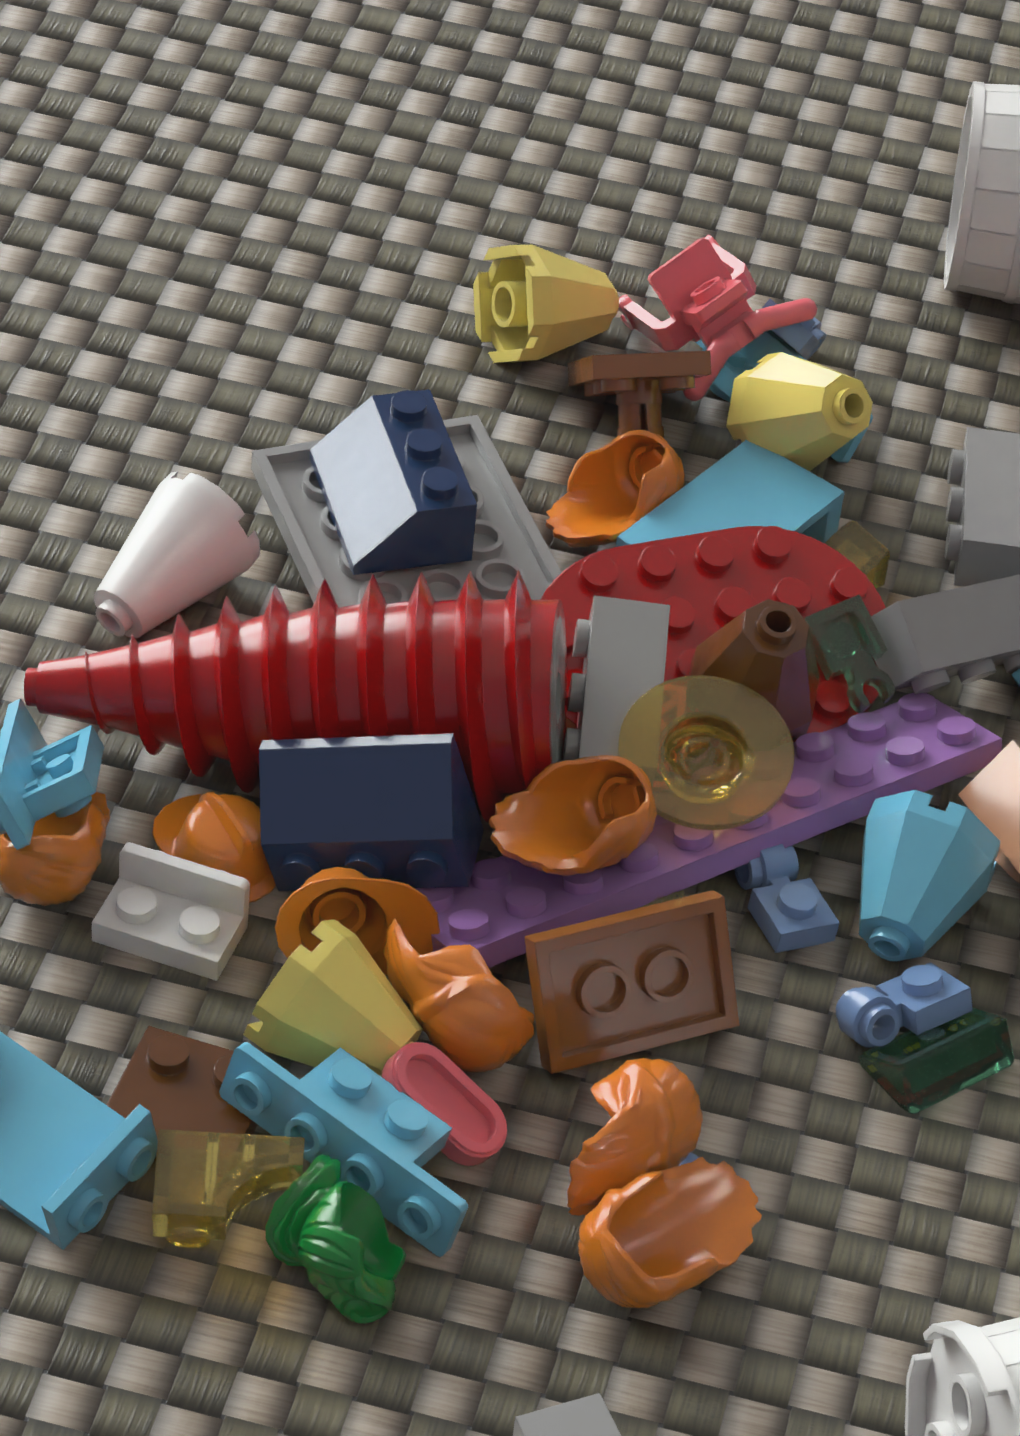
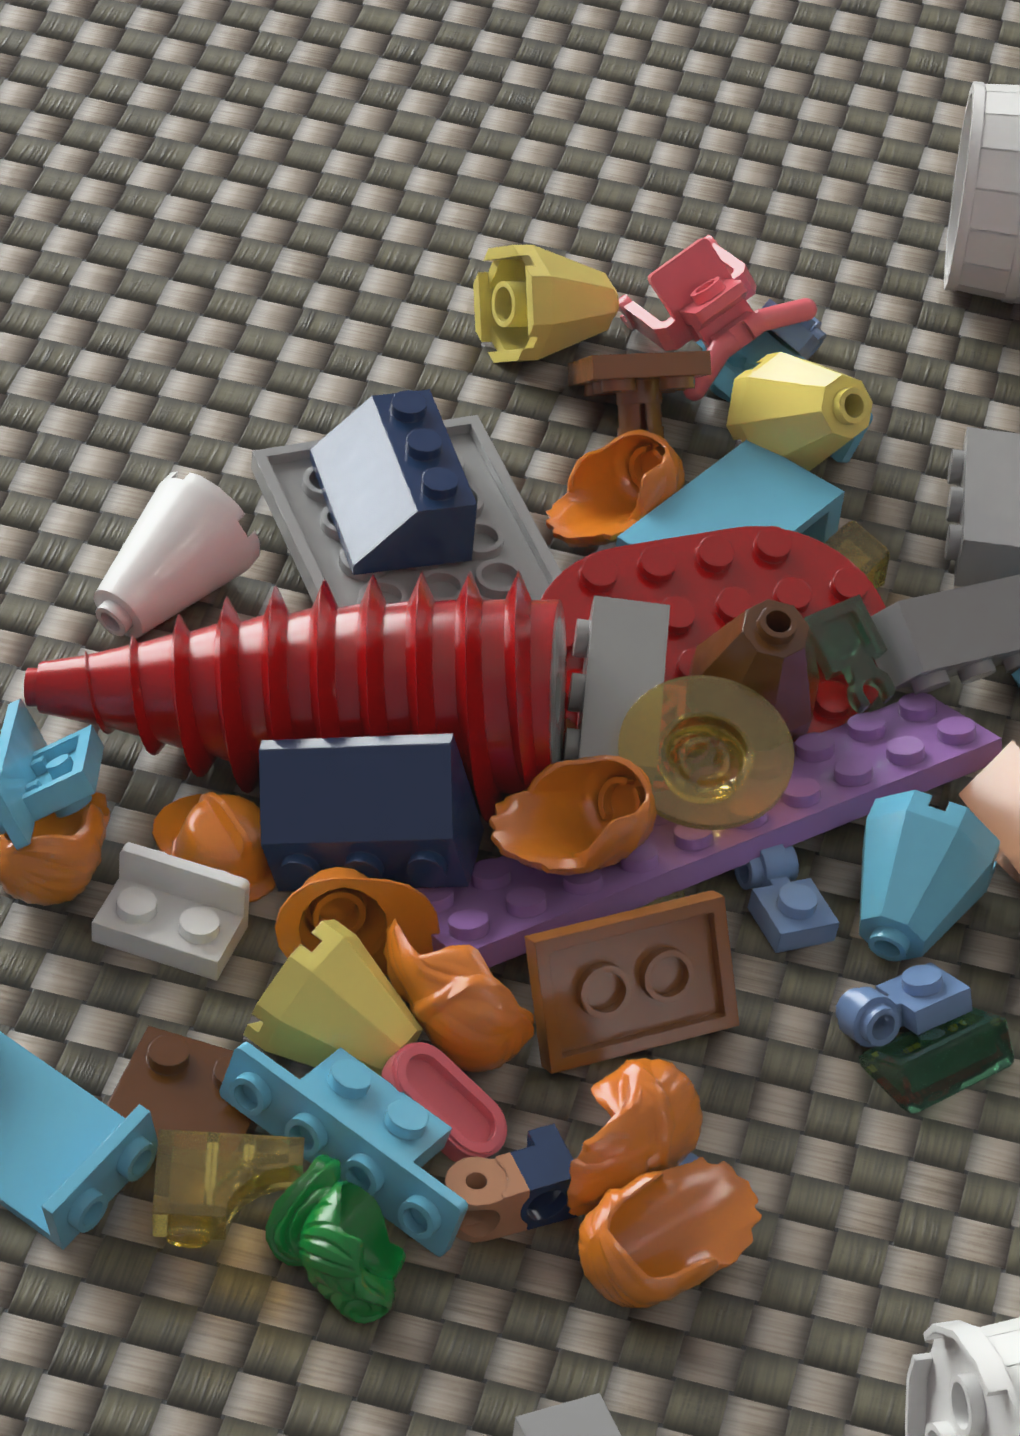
(514, 1188): none -> leg

